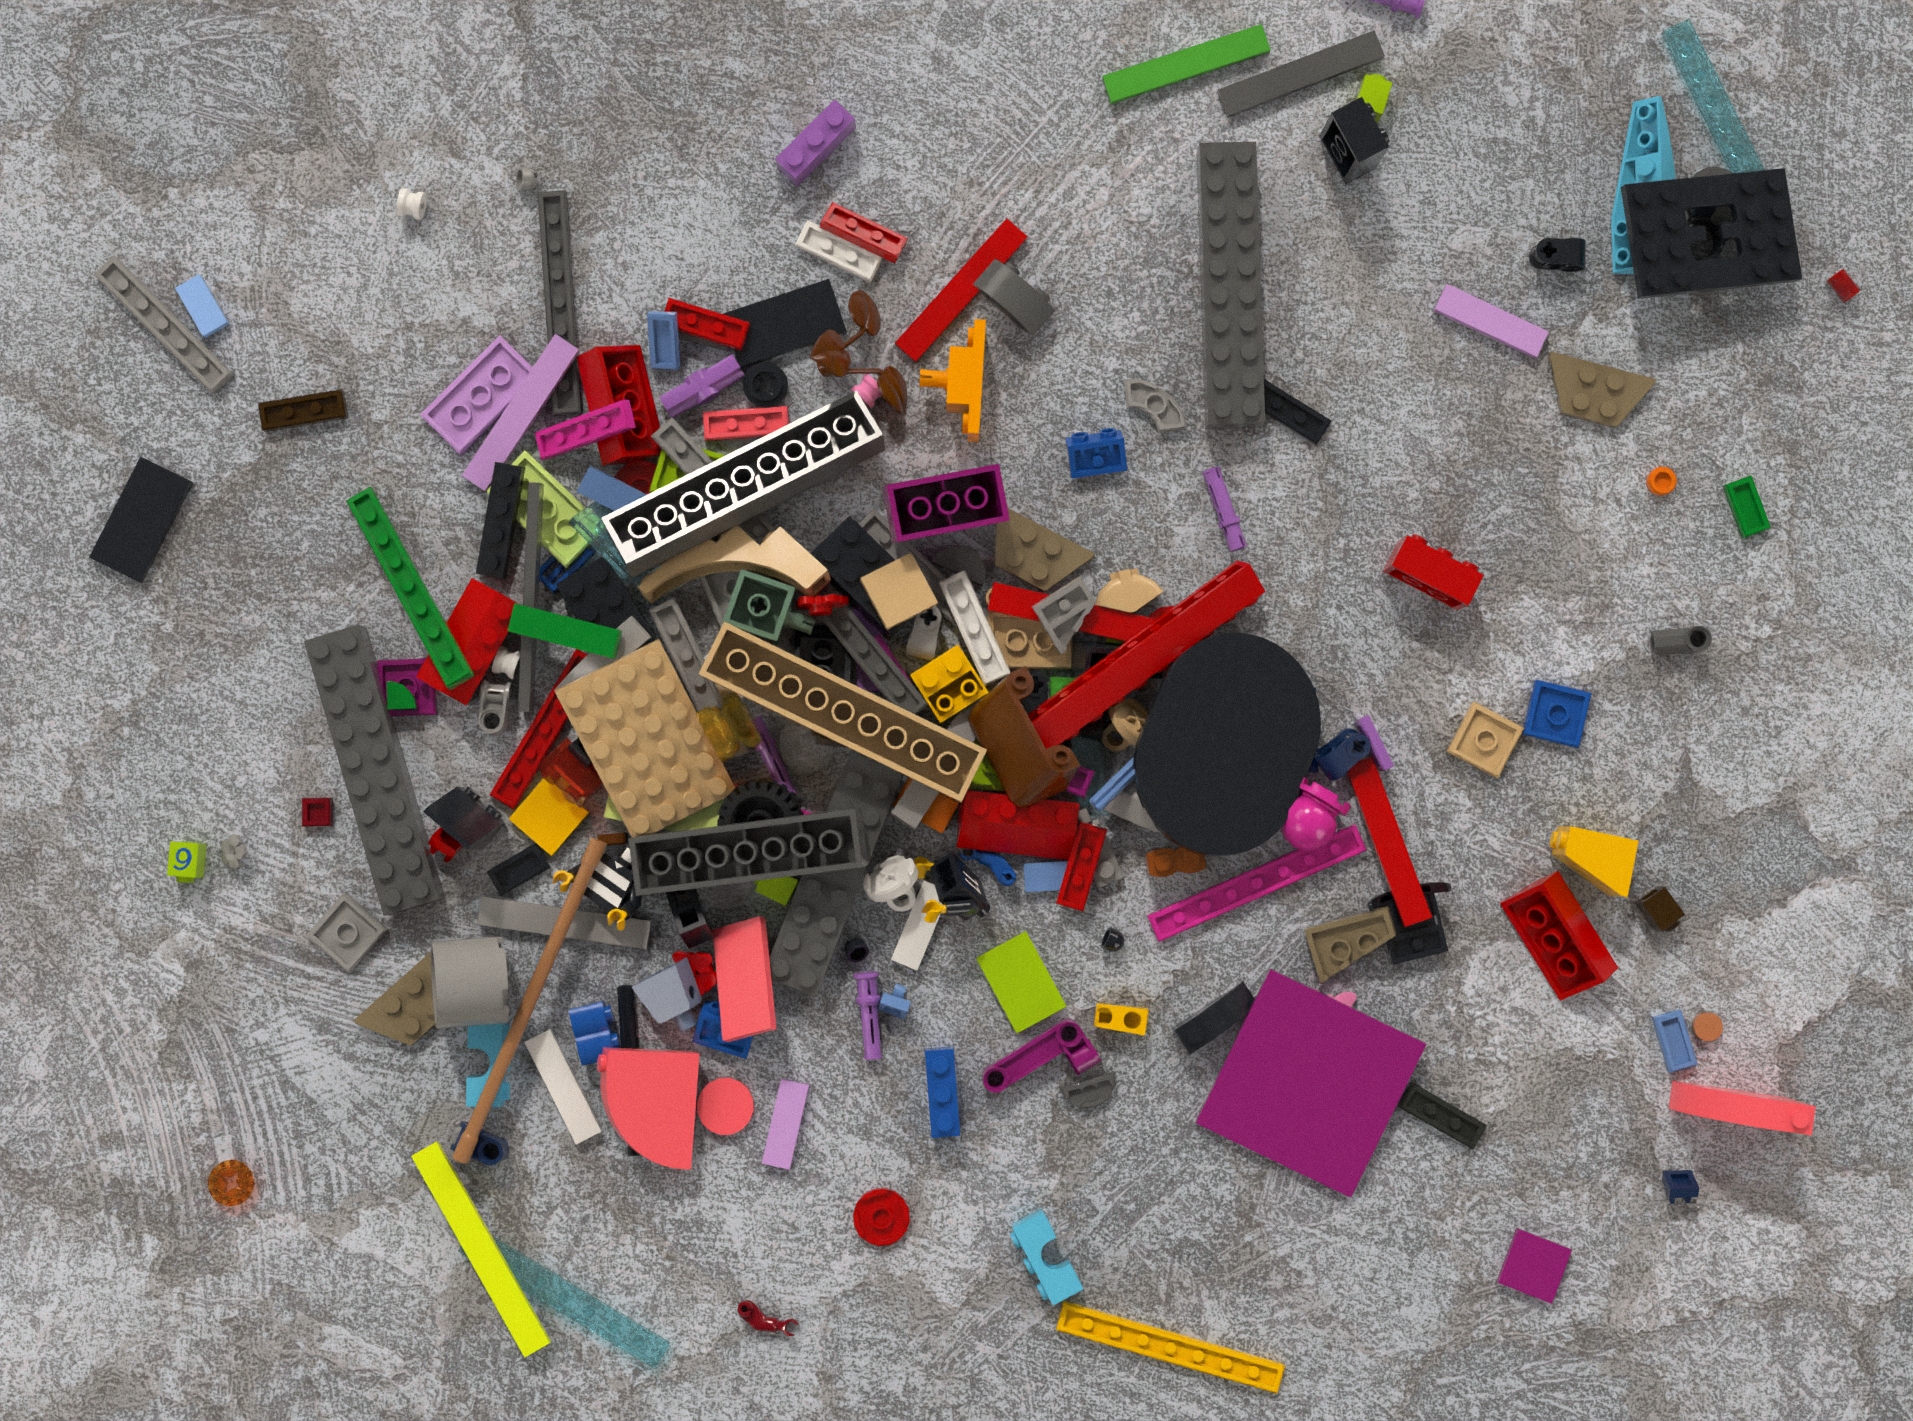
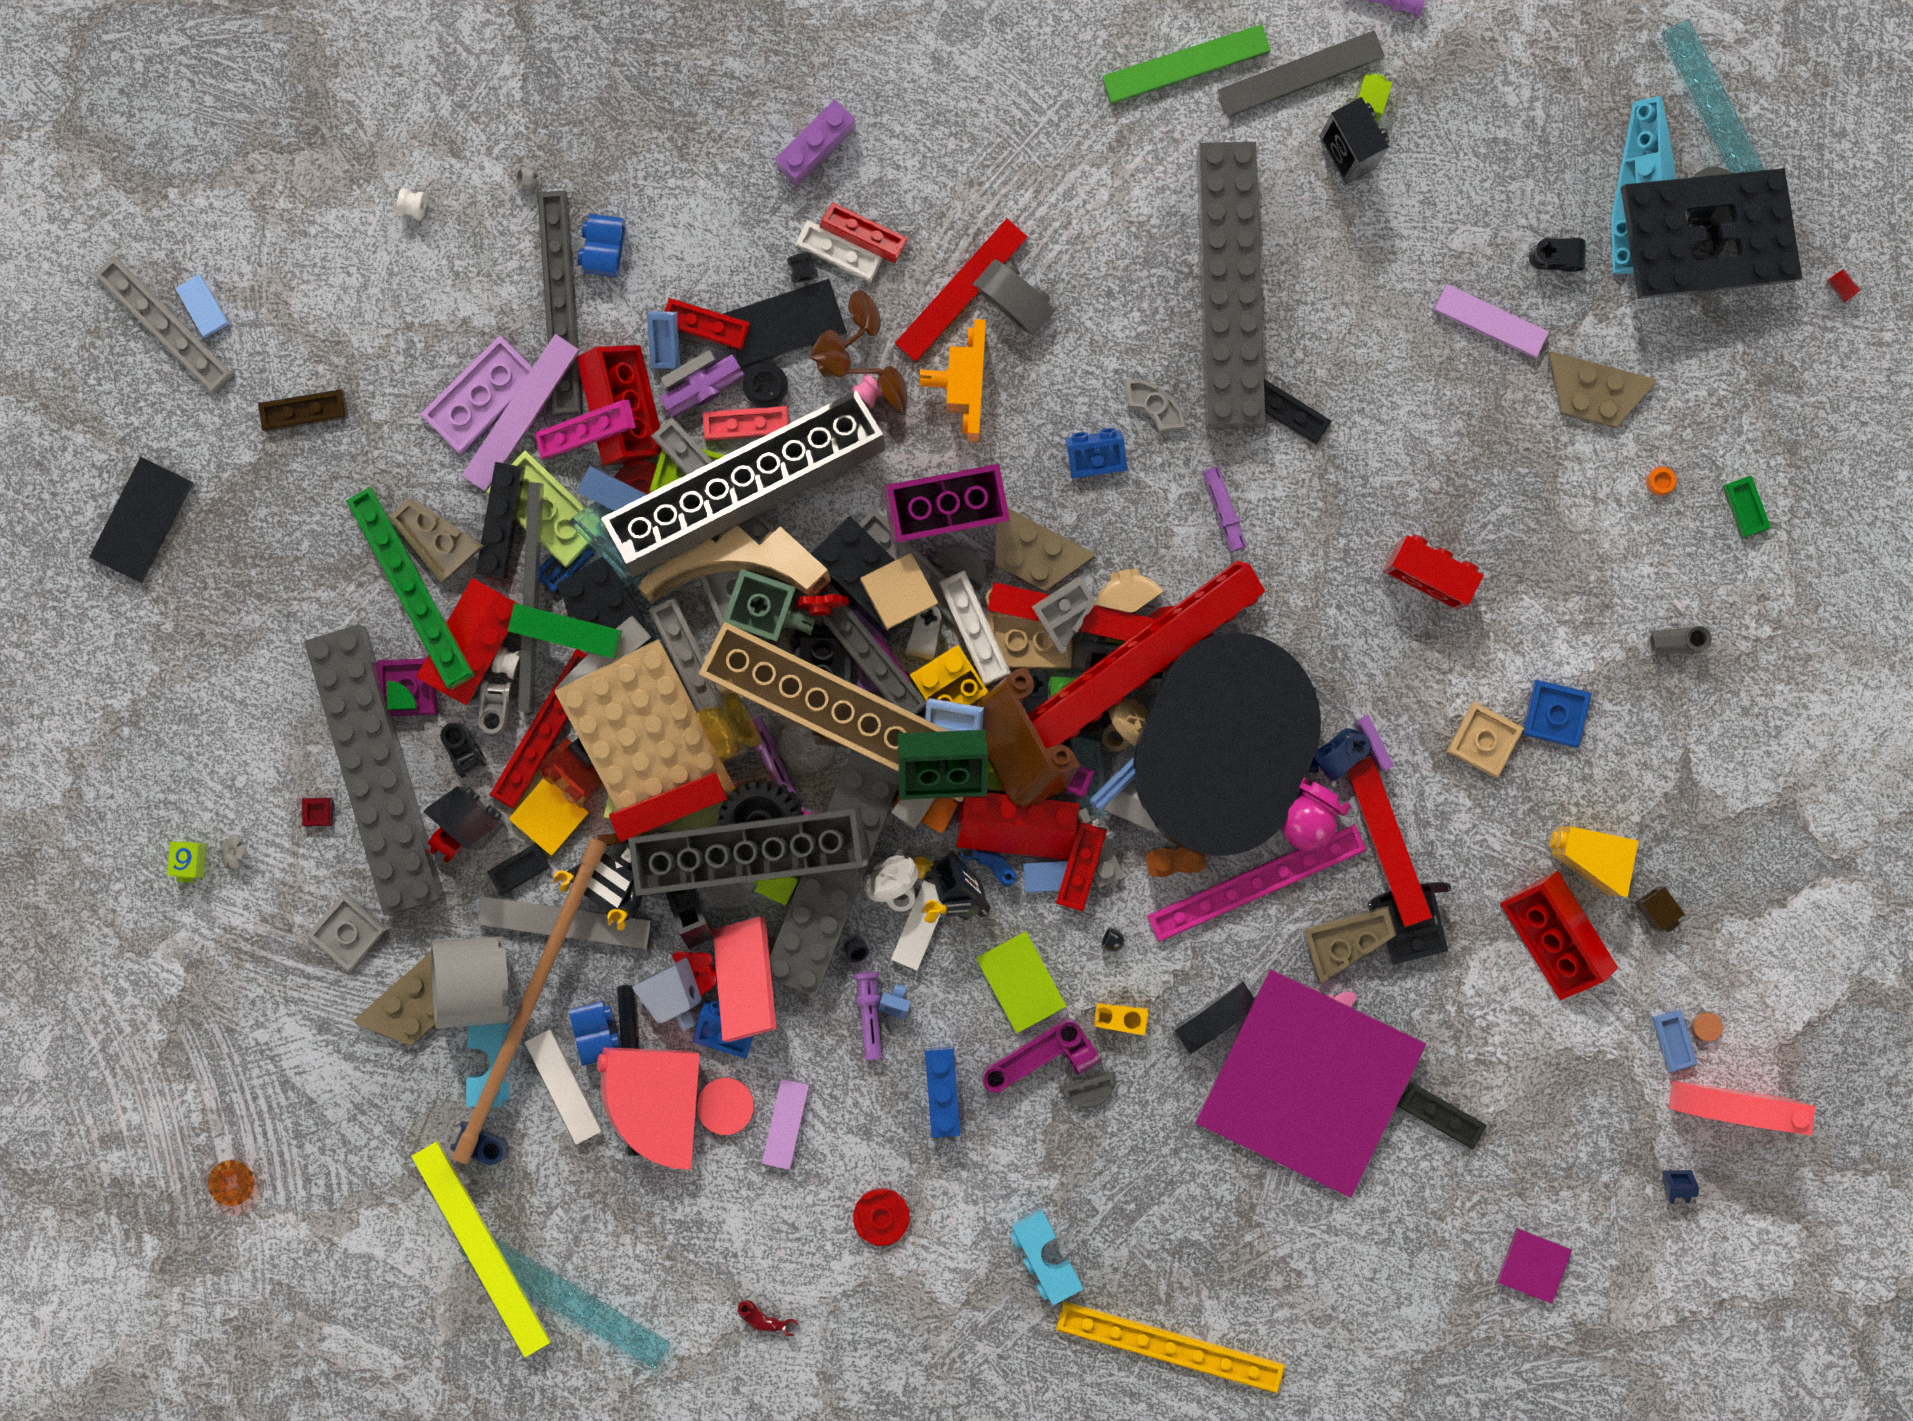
(434, 539): none -> dark tan wing
(463, 750): none -> black piece
(602, 245): none -> blue brick
(667, 806): none -> red tile
(678, 376): none -> light grey tile
(802, 267): none -> black wheel
(942, 764): none -> dark green slope
(954, 715): none -> light blue tile

